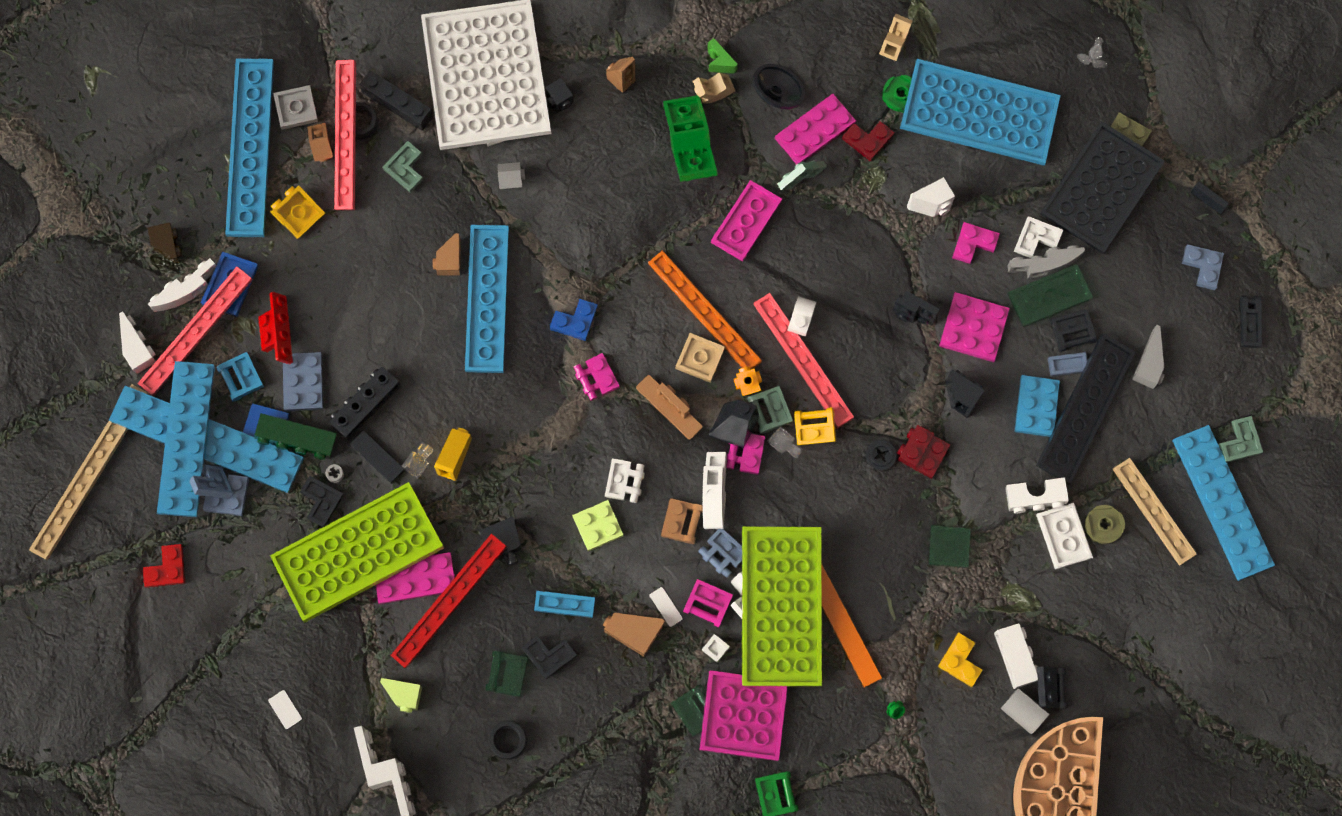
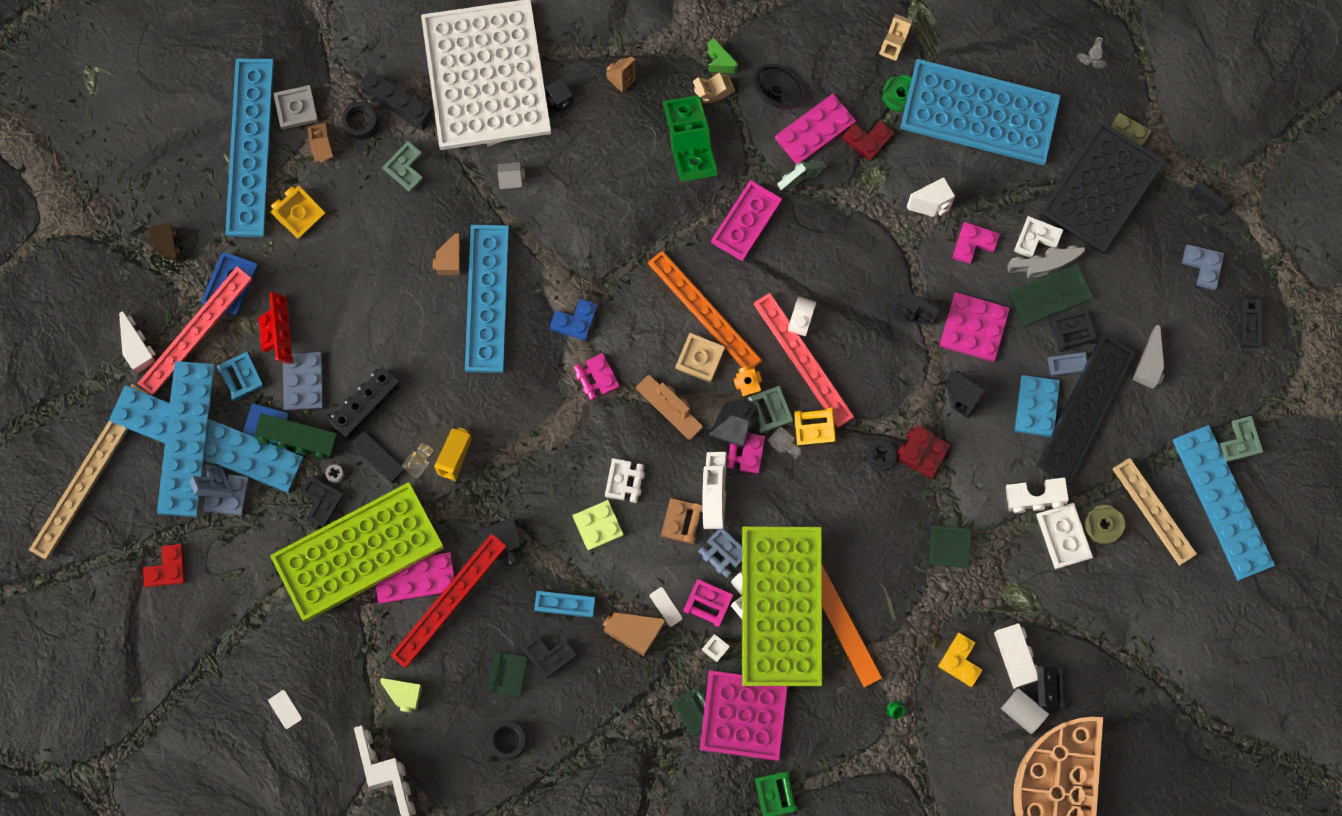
(180, 293): white slope -> none
(345, 134): coral plate -> none

